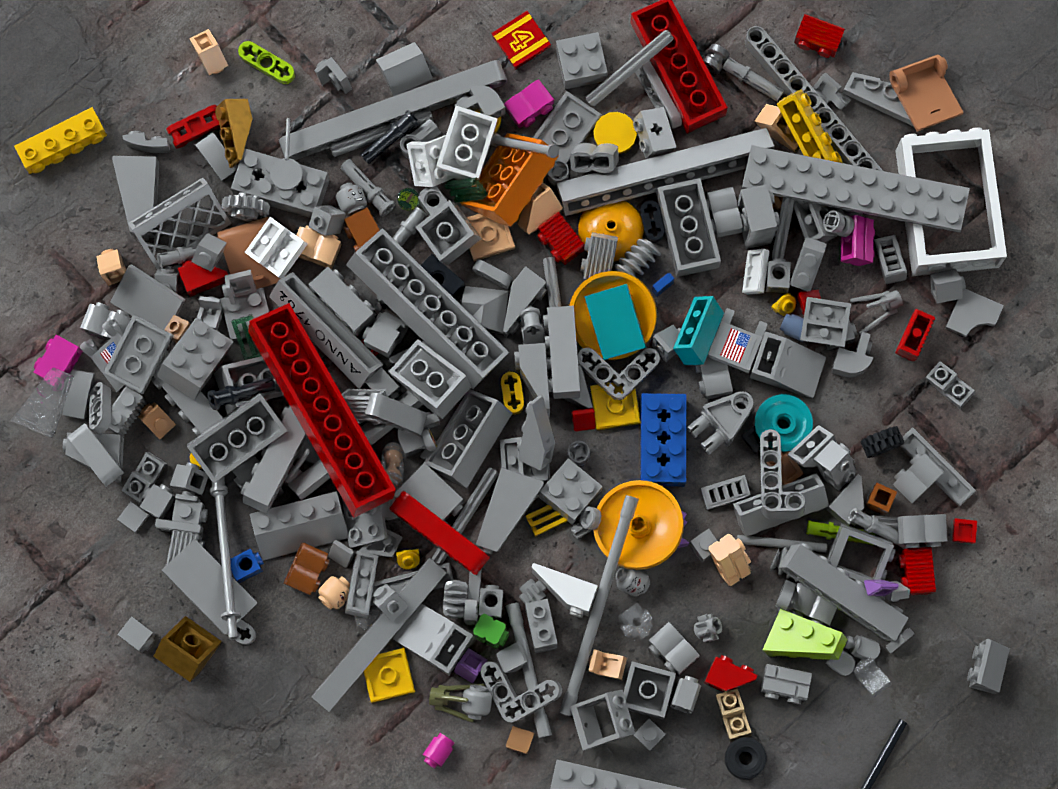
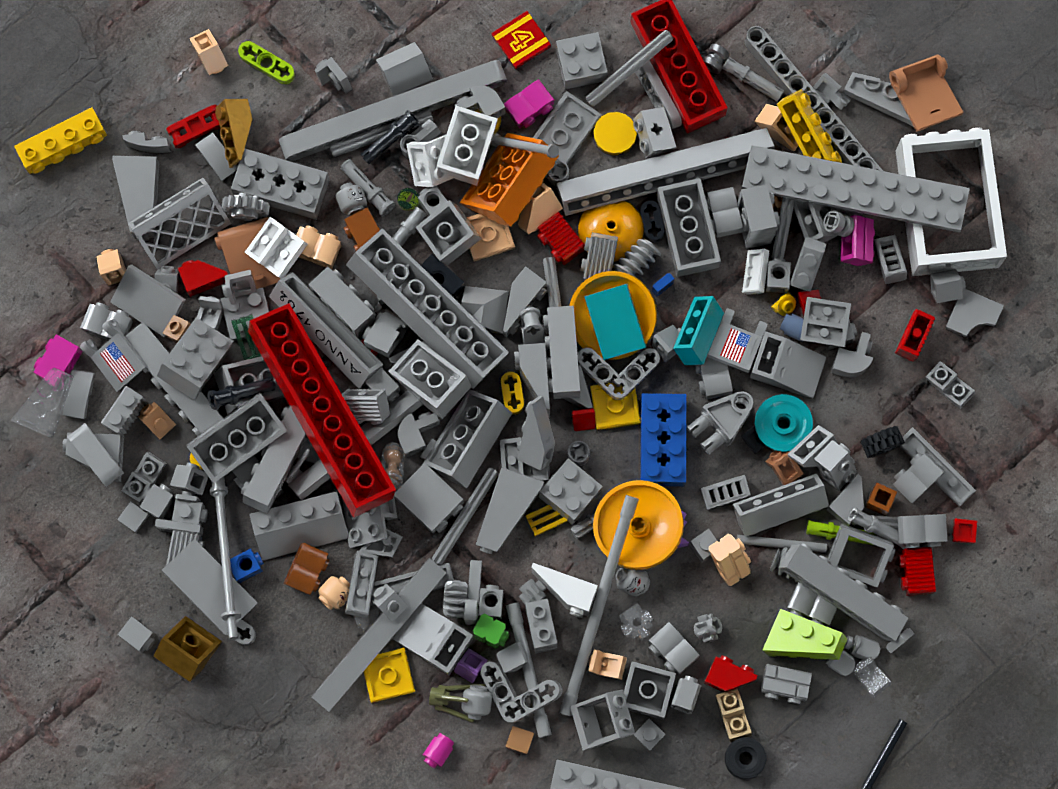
(100, 408): light grey beam -> none
(138, 354): light grey tile -> none
(177, 256): light grey pin -> none
(209, 252): light grey brick -> none
(286, 172): light grey piece -> none
(327, 220): light grey brick -> none
(341, 554): light grey slope -> none
(396, 414): light grey beam -> none
(408, 558): yellow plate -> none
(429, 440): light grey tile -> none
(439, 533): red beam -> none
(468, 193): clear green tile -> none
(492, 274): light grey beam -> none
(590, 518): light grey tile -> none
(592, 157): light grey brick -> none
(773, 474): light grey beam -> none
(785, 594): light grey beam -> none
(819, 36): red brick -> none
(879, 587): medium lavender slope -> none
(888, 300): light grey plant -> none
(900, 593): light grey plate -> none
(988, 667): light grey slope -> none

